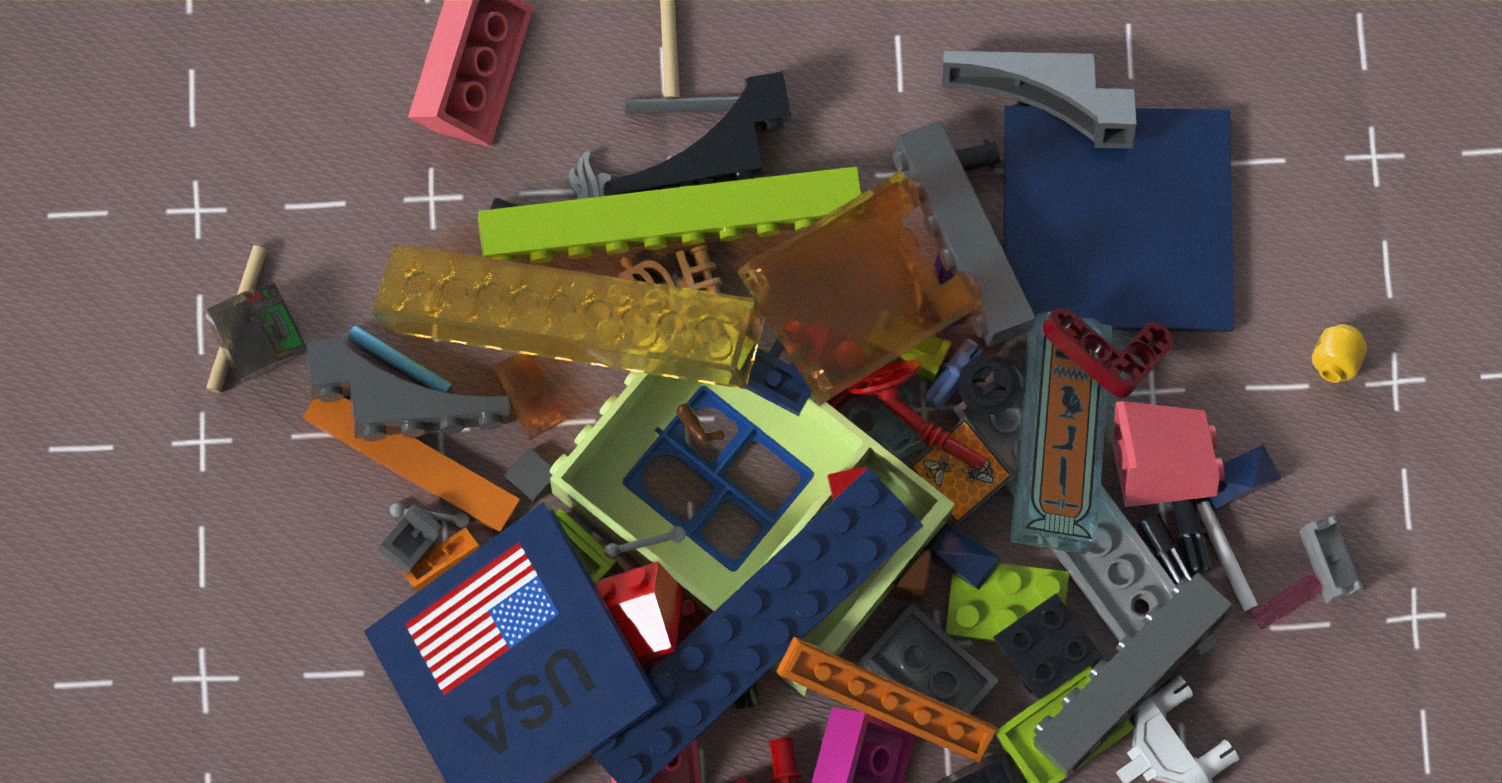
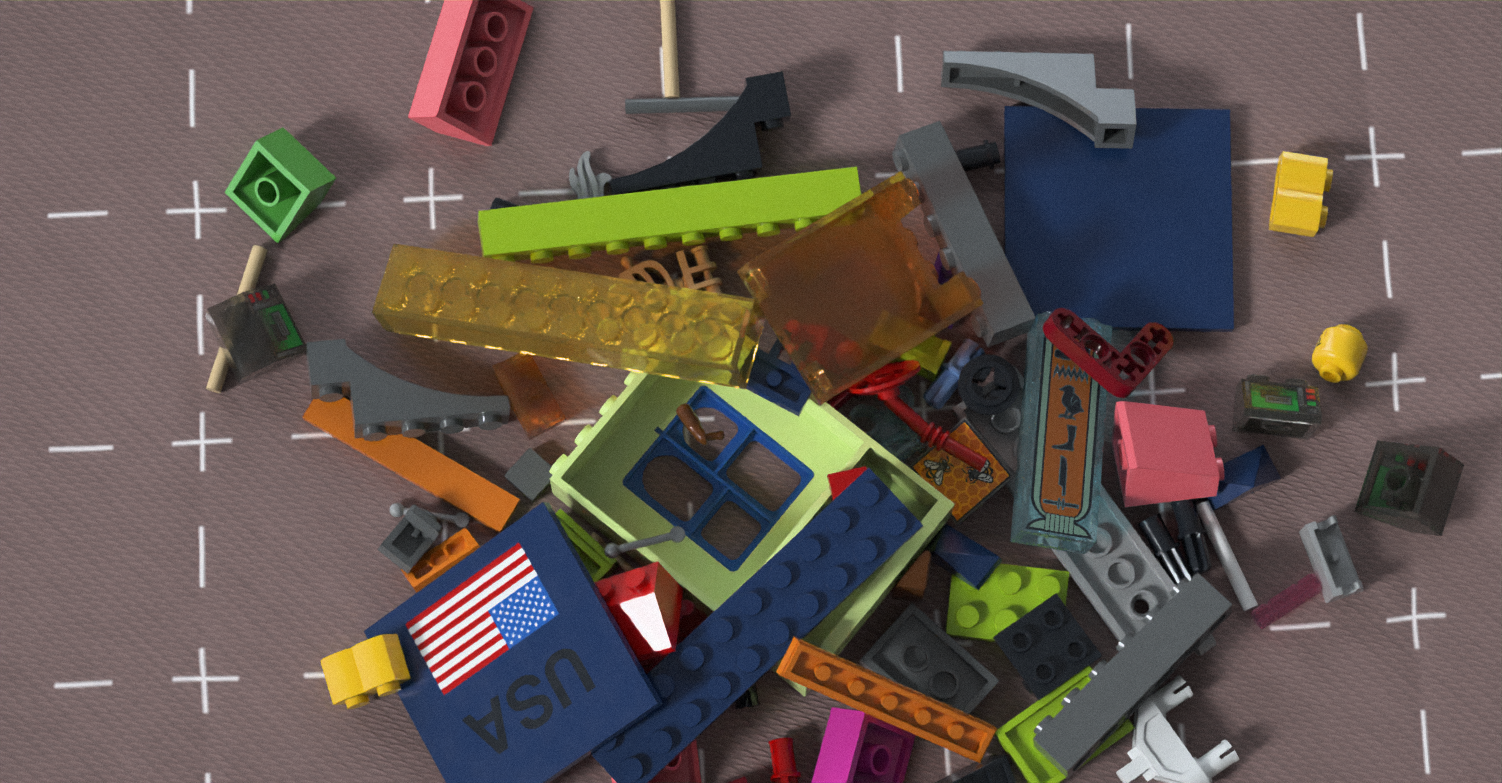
(279, 184): none -> bright green slope
(365, 670): none -> yellow brick
(399, 360): medium azure bar -> none
(1276, 408): none -> clear smoke slope
(1299, 194): none -> yellow brick
(1410, 487): none -> clear smoke slope

